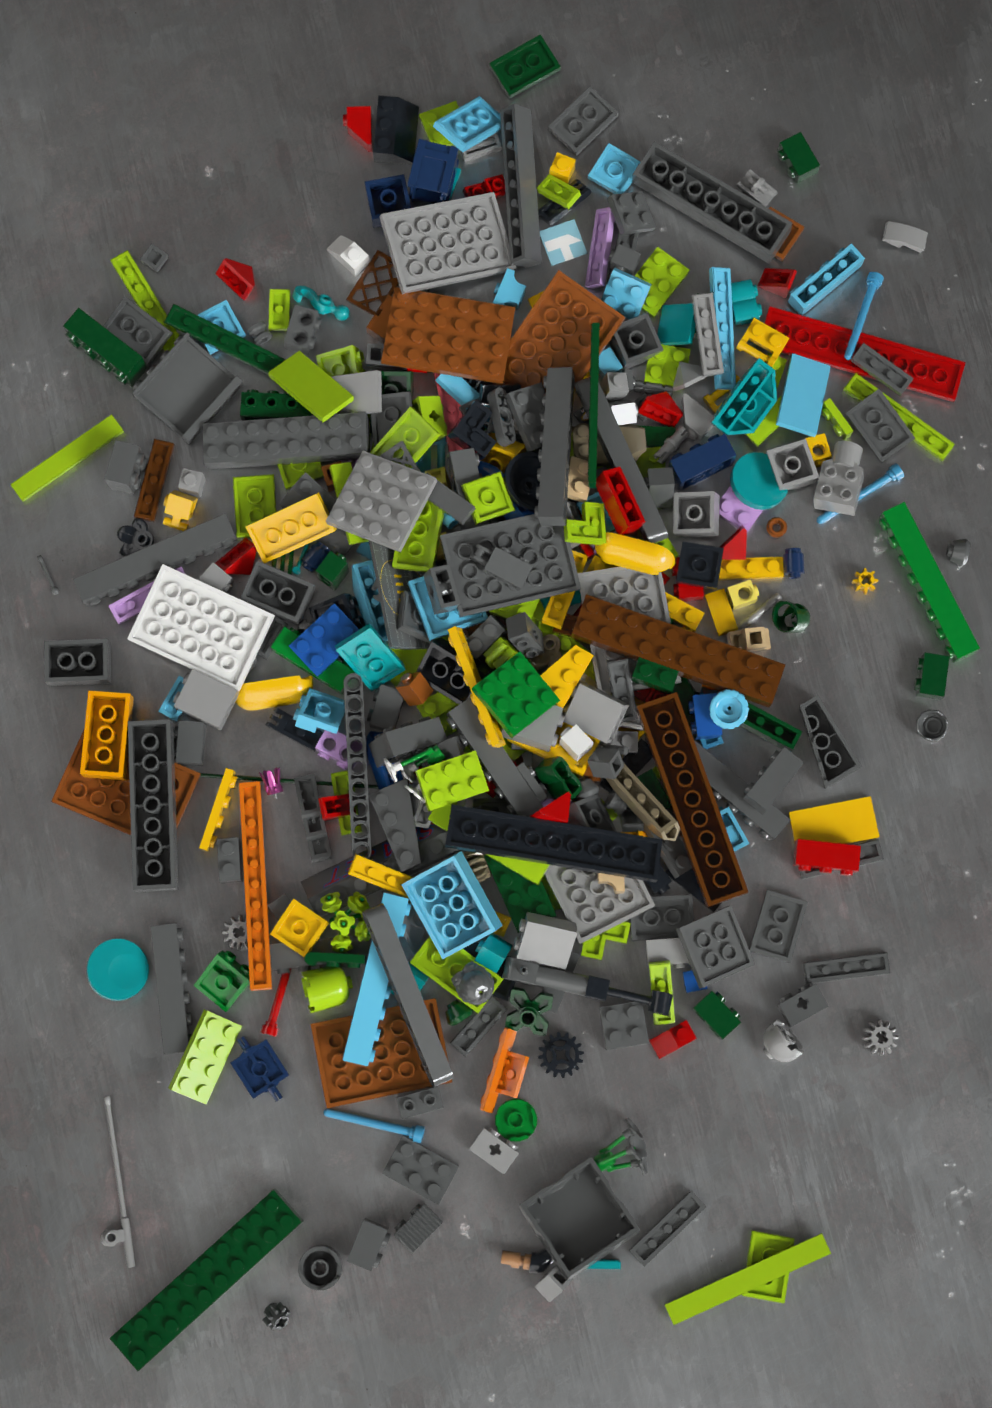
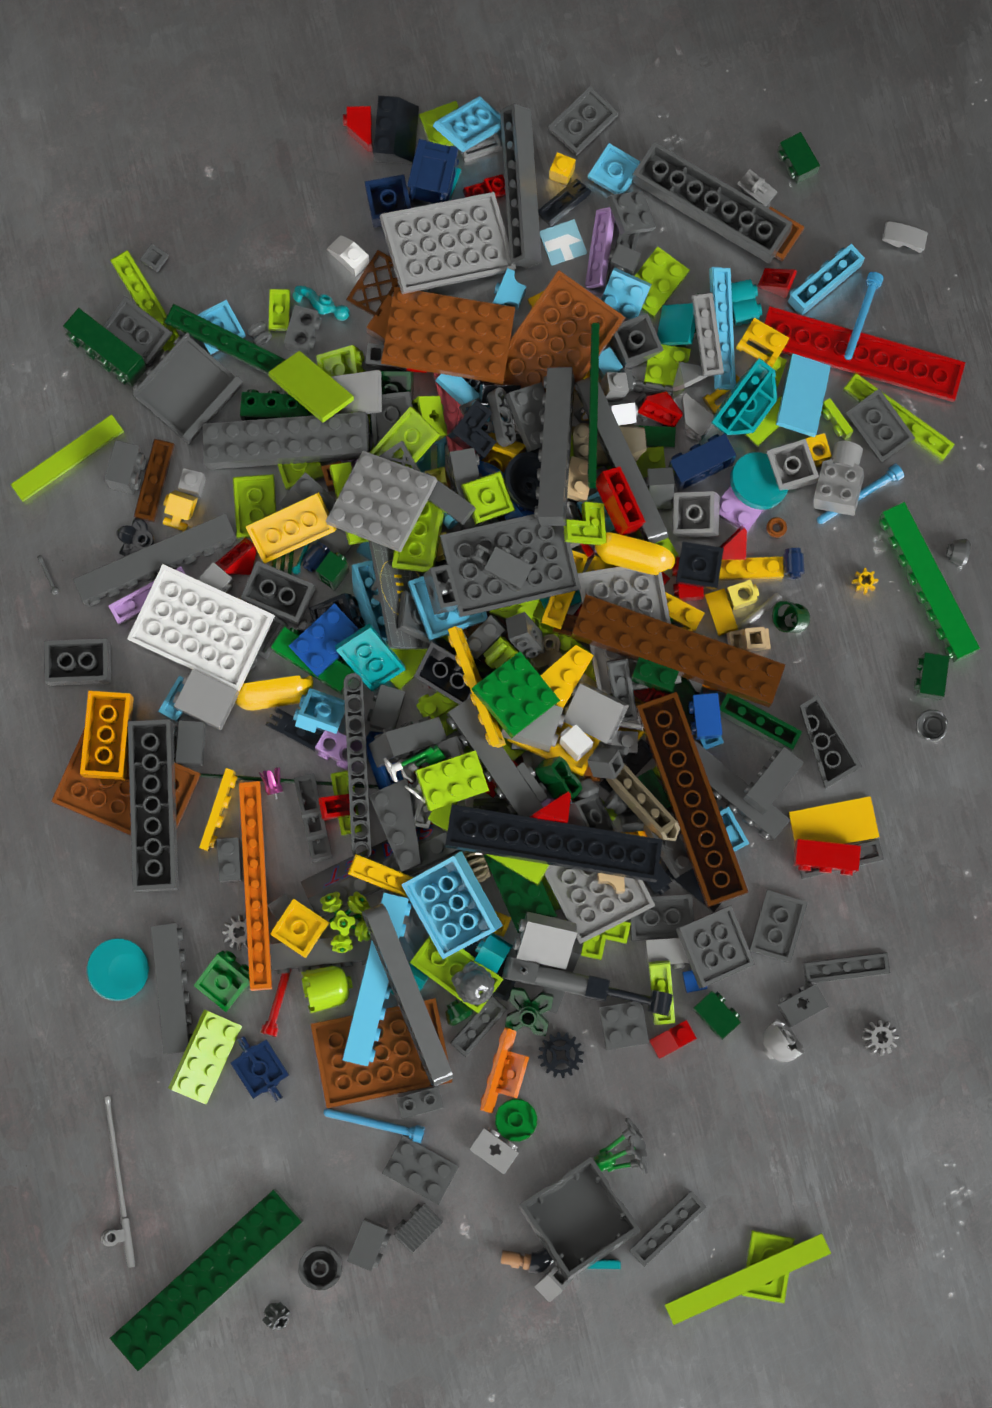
(237, 277): red slope -> none
(334, 959): dark green plate -> none
(414, 688): dark orange brick -> none
(525, 66): dark green plate -> none
(558, 191): lime plate -> none
(671, 445): light grey pin -> none
(722, 715): medium azure hair -> none
(882, 369): dark grey plate -> none

